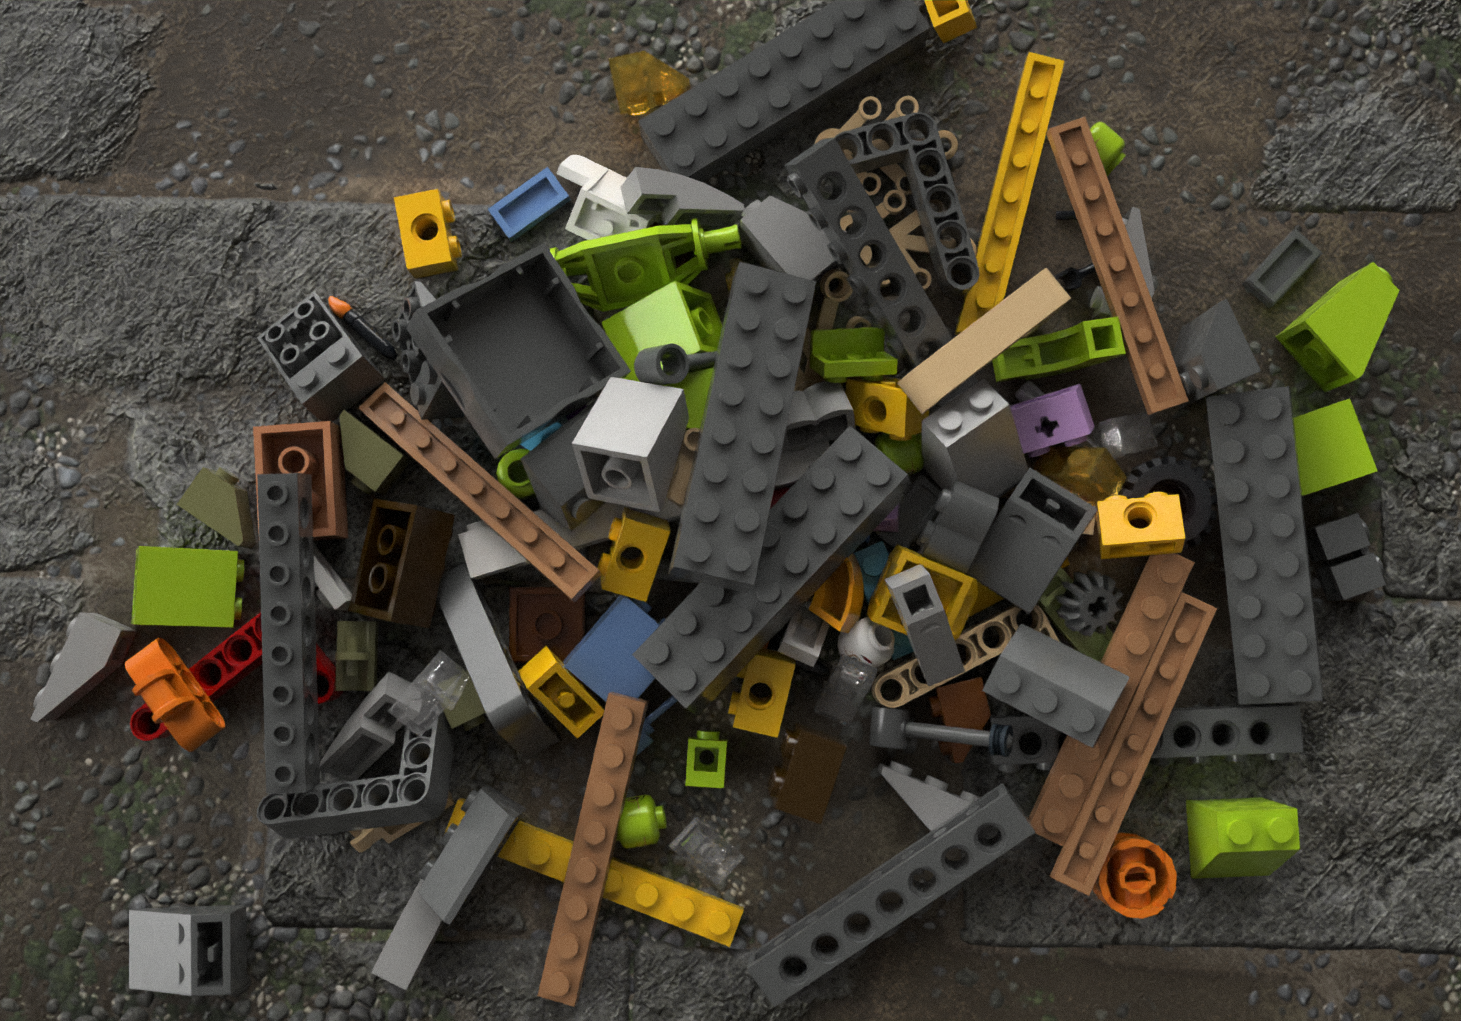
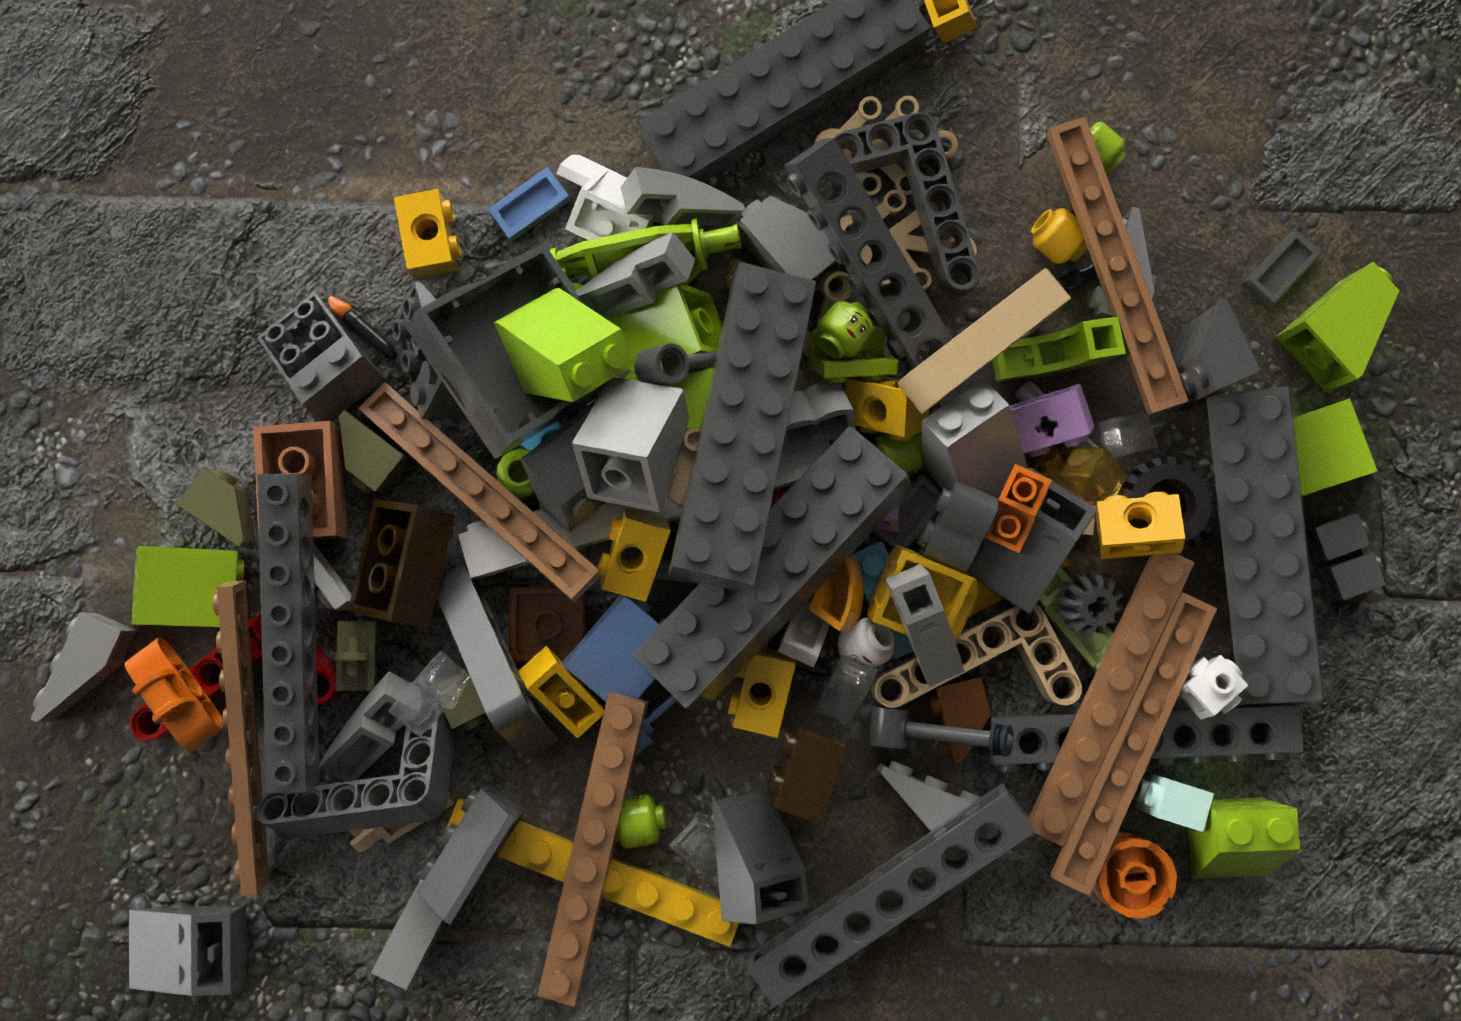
(241, 724): none -> medium nougat plate
(562, 347): none -> lime slope
(638, 277): none -> light grey slope
(644, 82): clear yellow slope -> none
(702, 774): lime brick -> none
(756, 861): none -> dark grey slope
(844, 330): none -> lime head
(1012, 186): yellow plate -> none
(1018, 508): none -> orange slope
(1056, 685): dark grey slope -> none
(1058, 236): none -> yellow head
(1173, 801): none -> light aqua brick
(1213, 686): none -> white brick

